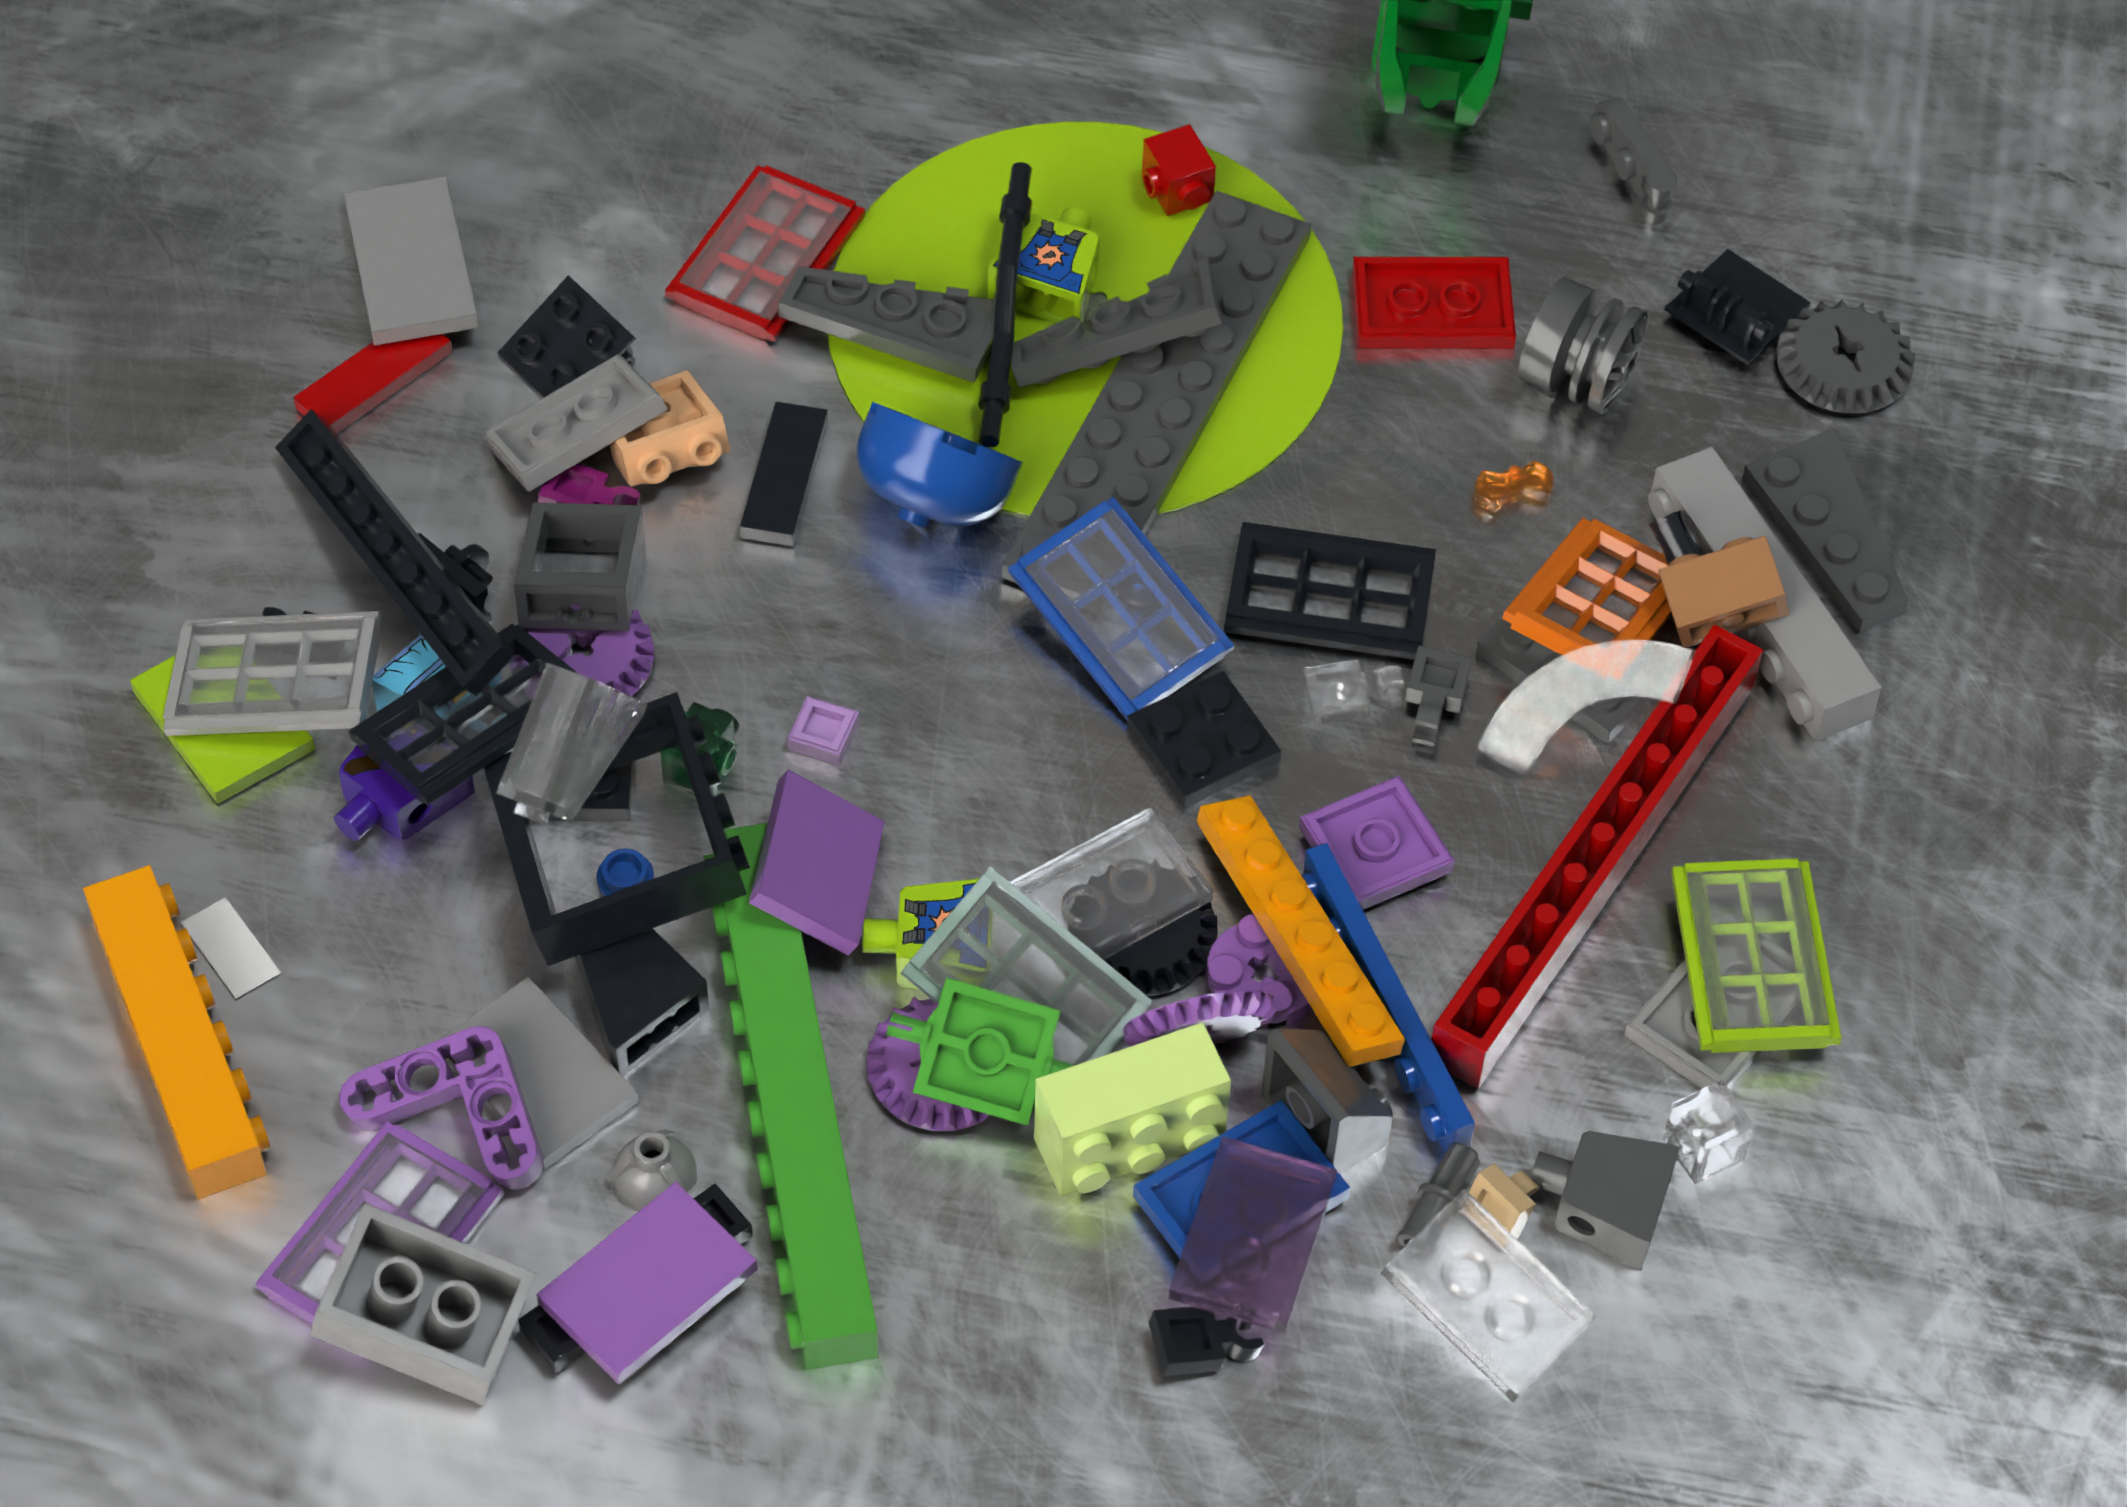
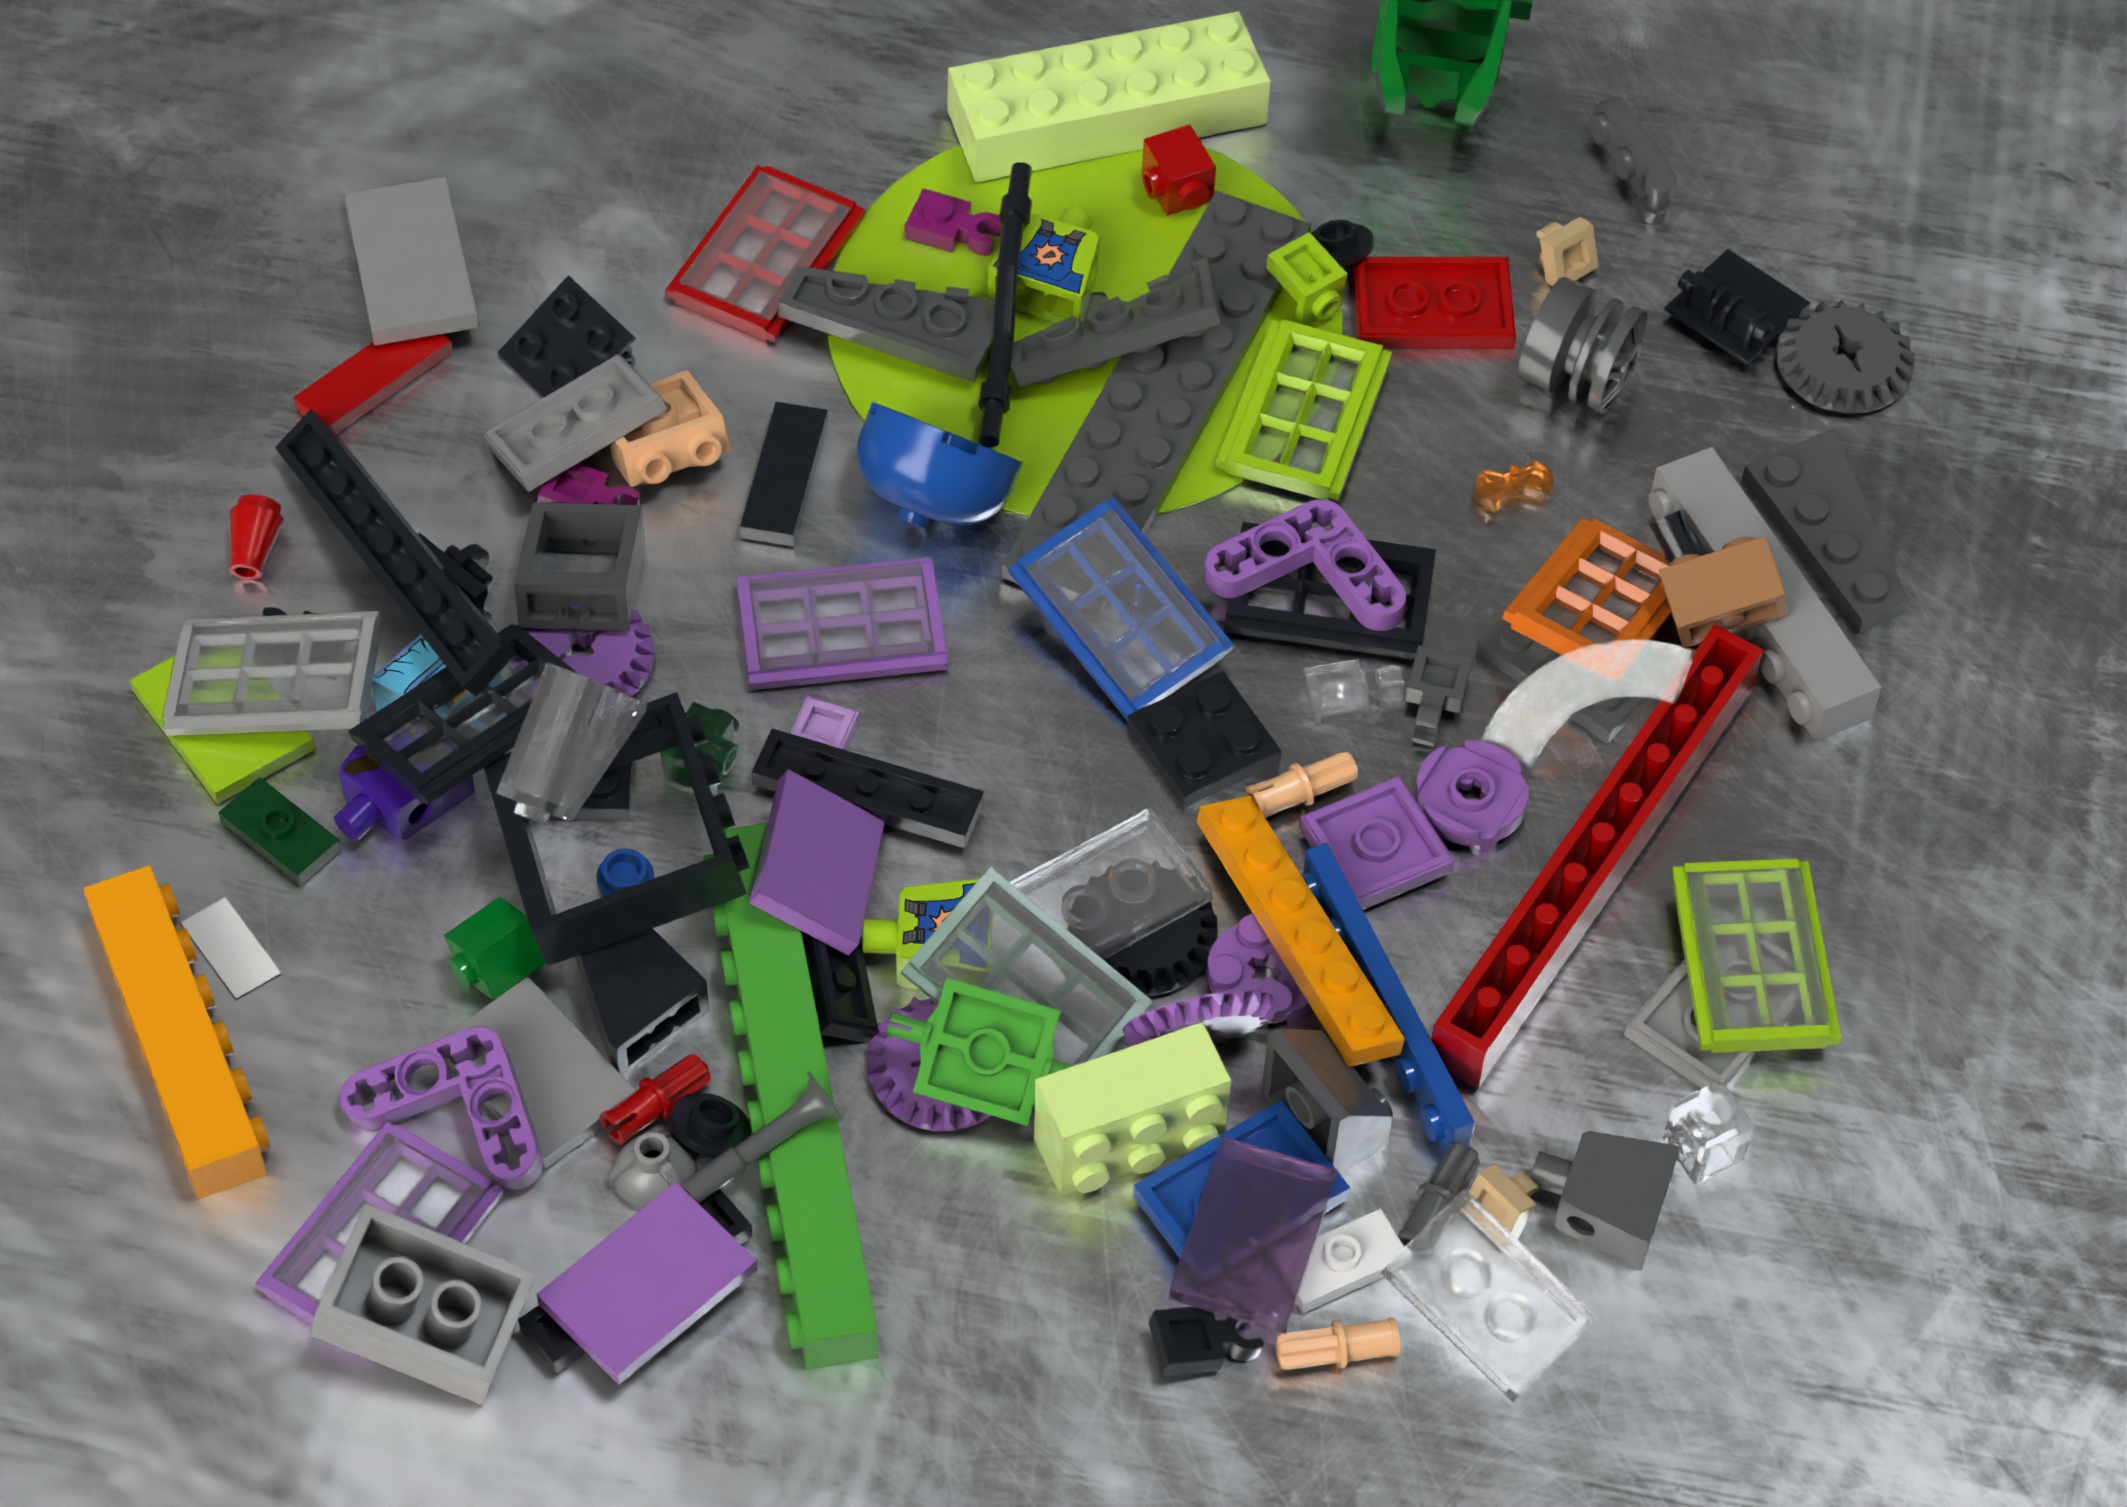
(253, 532): none -> red cone
(280, 831): none -> dark green plate
(493, 949): none -> green brick
(655, 1098): none -> red axle
(708, 1123): none -> black piece
(716, 1172): none -> dark grey piece
(840, 991): none -> black tile
(841, 623): none -> clear piece
(885, 790): none -> black plate
(946, 220): none -> magenta plate
(1107, 95): none -> yellowish green brick
(1303, 783): none -> light nougat axle
(1304, 410): none -> lime piece
(1309, 278): none -> lime bracket
(1319, 547): none -> medium lavender beam
(1338, 1344): none -> light nougat axle
(1345, 241): none -> black piece
(1348, 1259): none -> white plate
(1472, 821): none -> medium lavender plate
(1568, 250): none -> tan tile

